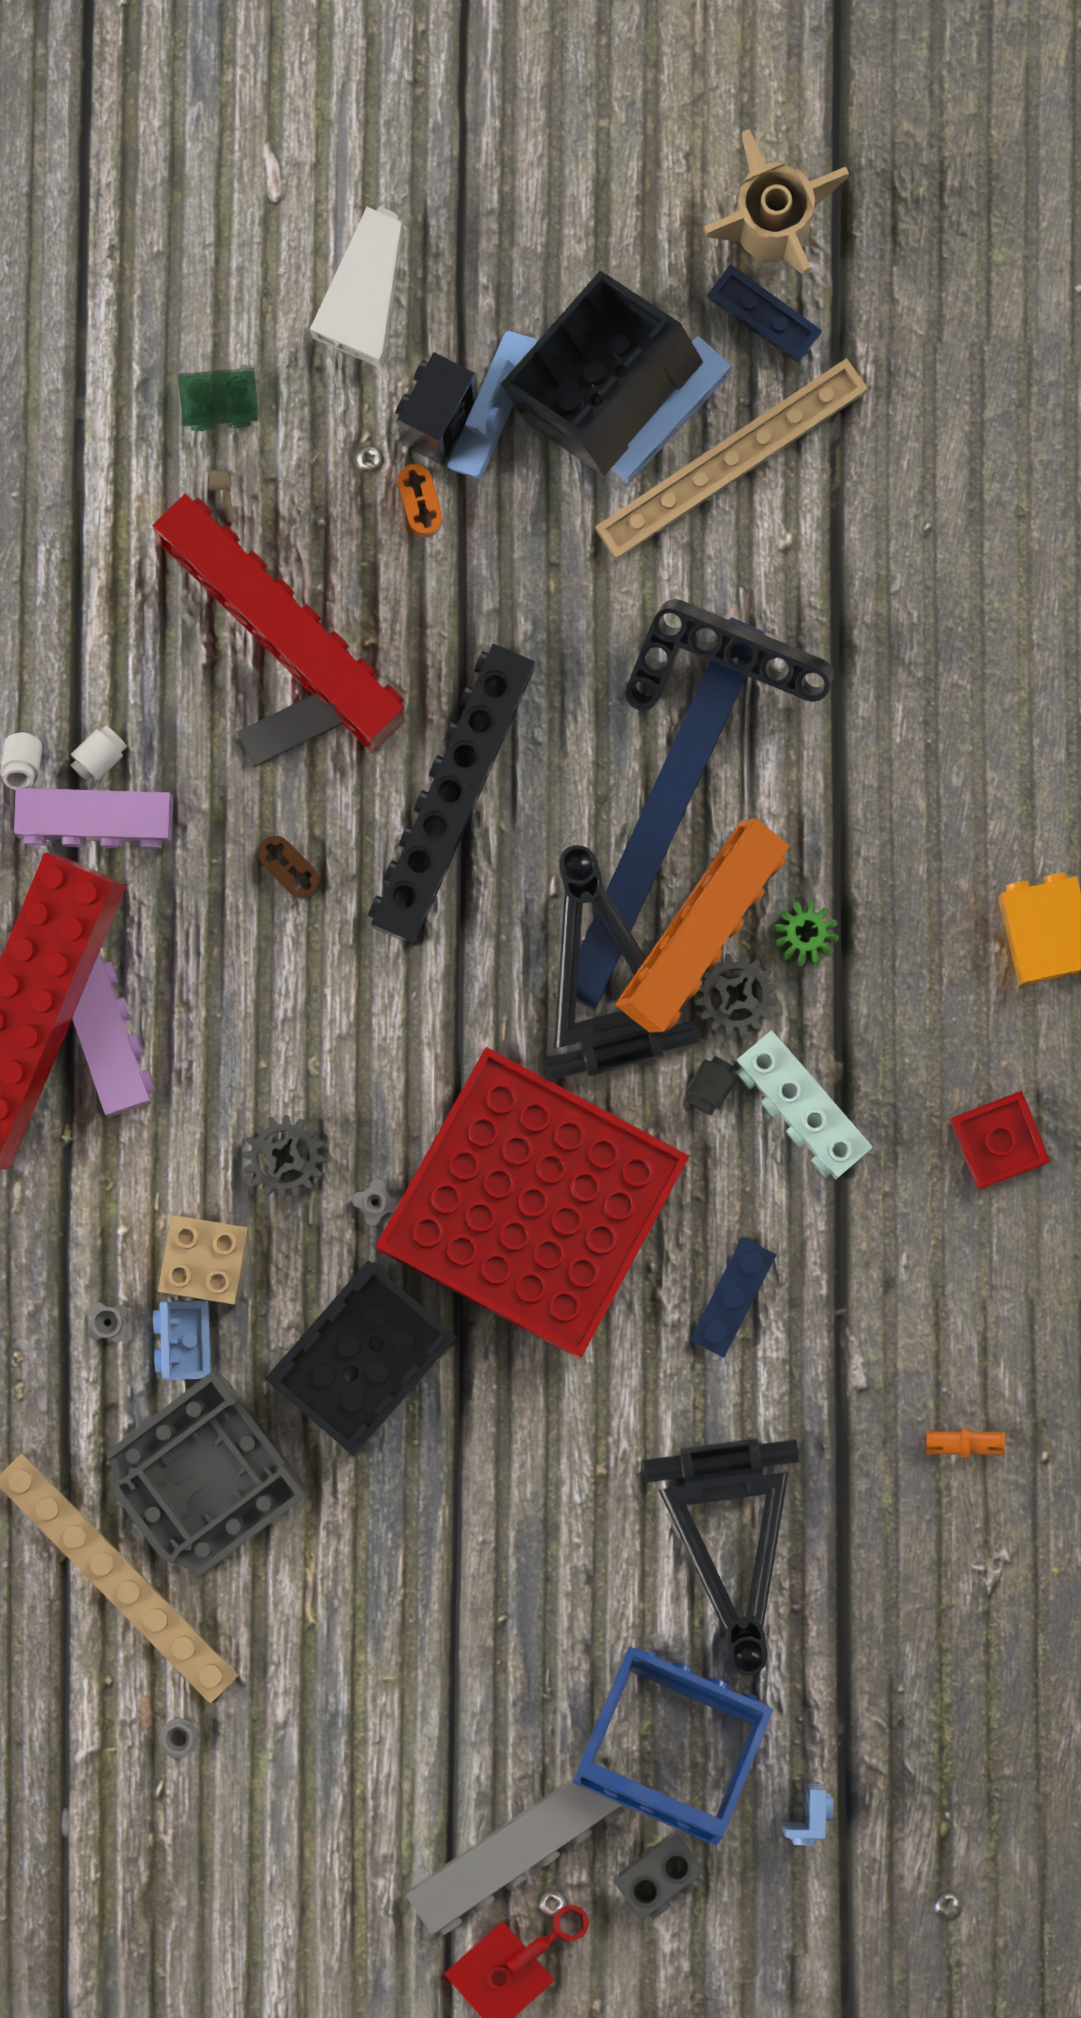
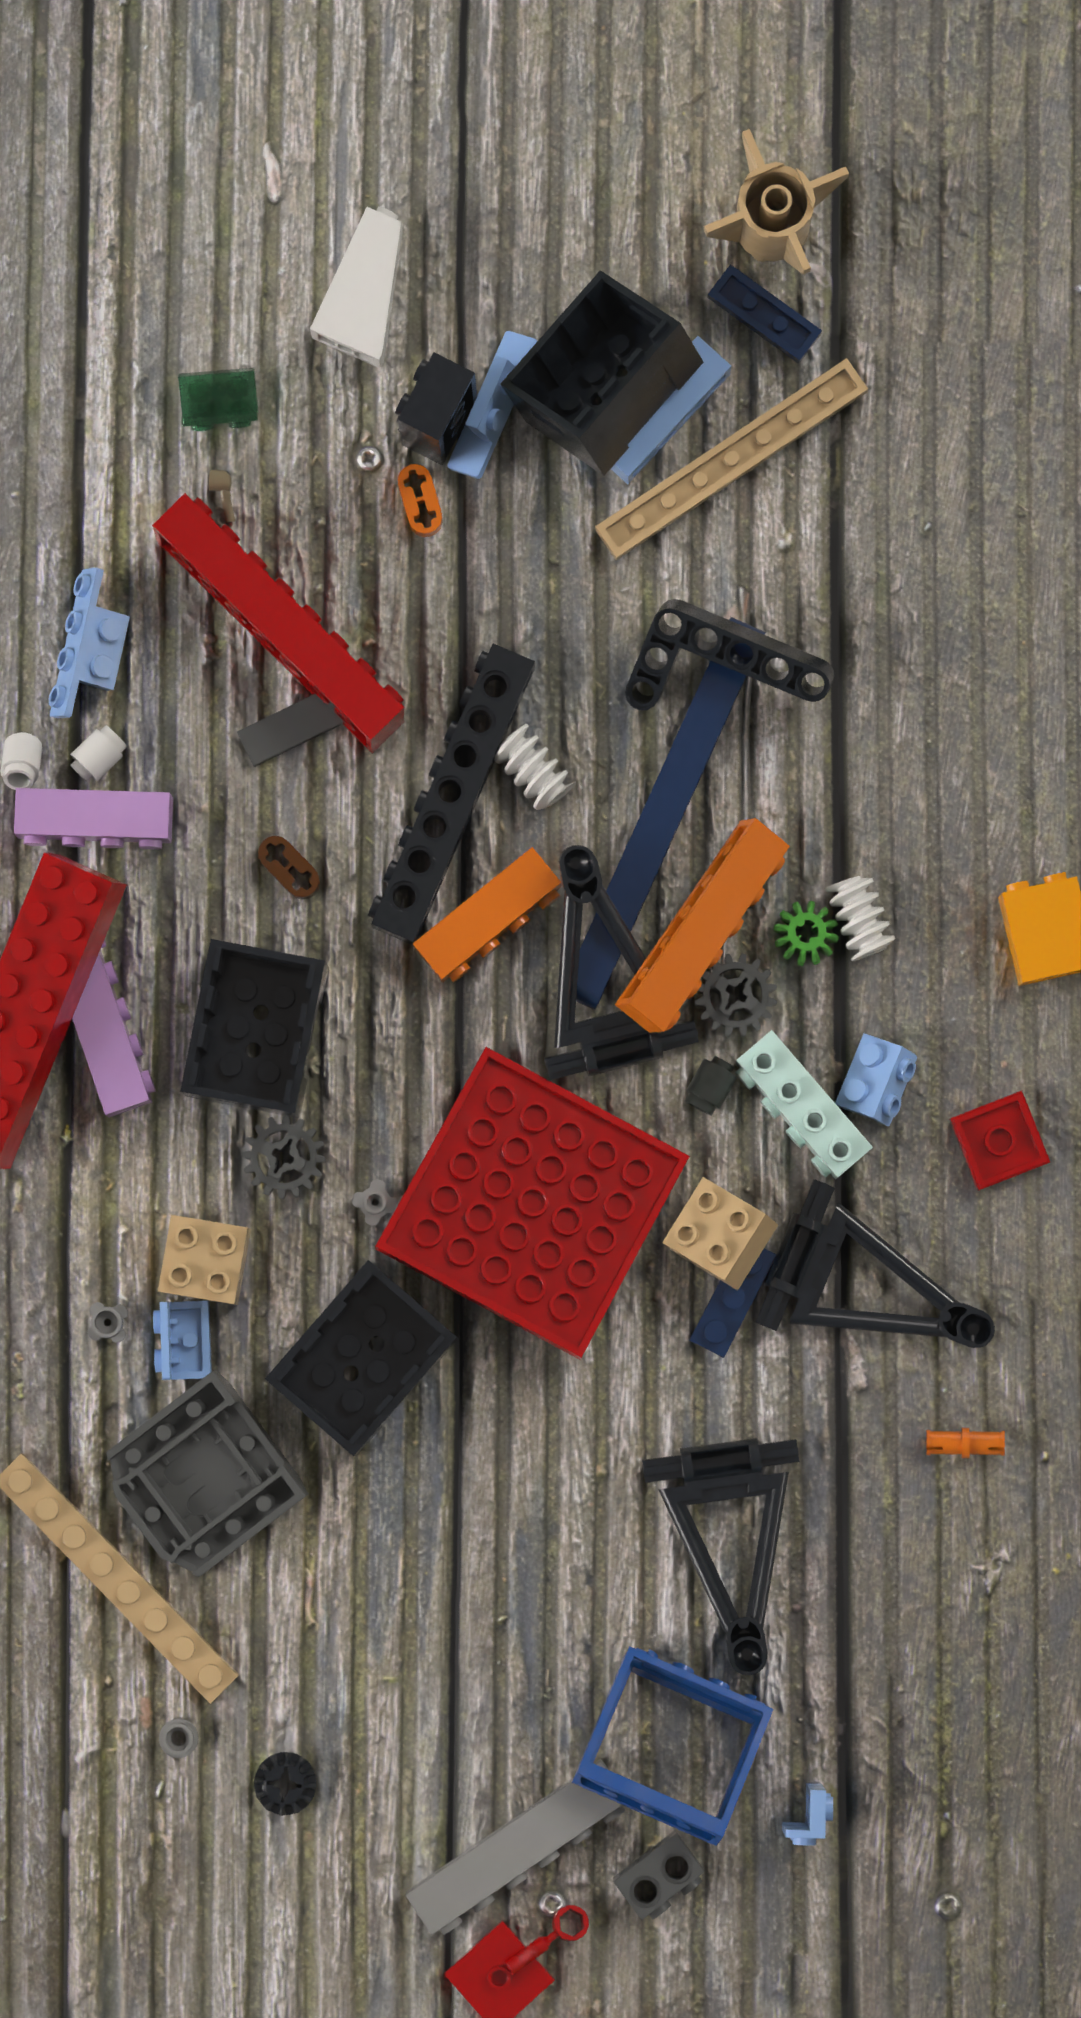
(91, 645): none -> light blue bracket
(224, 1025): none -> black container
(299, 1771): none -> black gear
(488, 915): none -> orange brick
(532, 769): none -> white piece
(720, 1233): none -> tan brick
(808, 1258): none -> black piece
(861, 916): none -> white piece
(877, 1079): none -> light blue bracket

